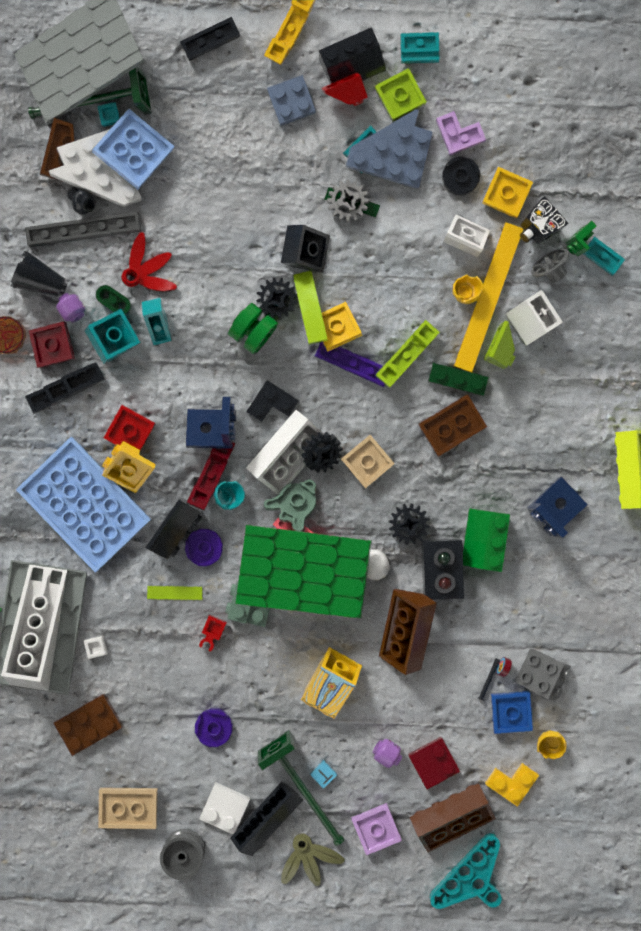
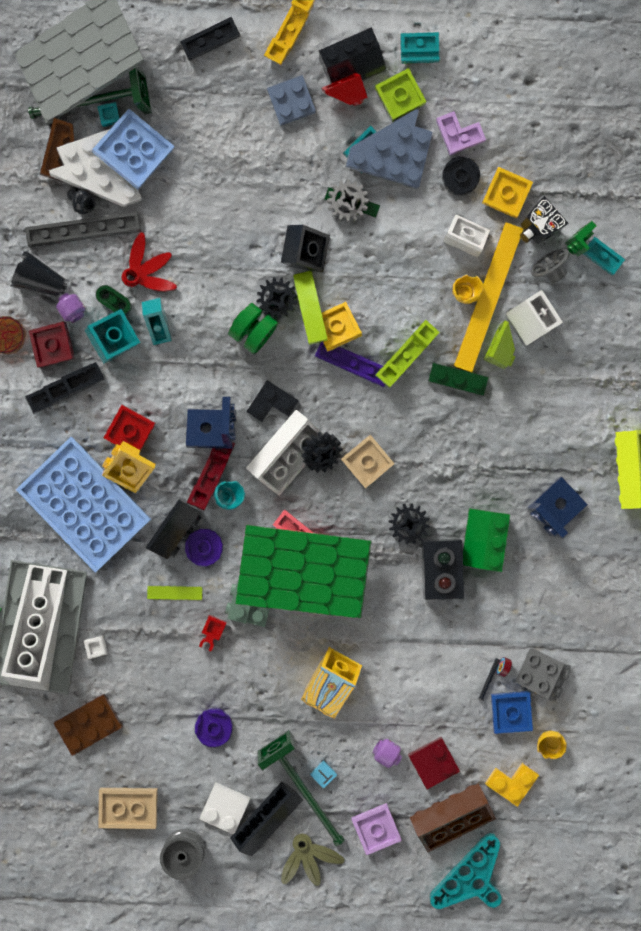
(295, 503): sand green tile -> none
(378, 565): white hair -> none
(407, 630): reddish brown slope -> none
(452, 425): reddish brown plate -> none

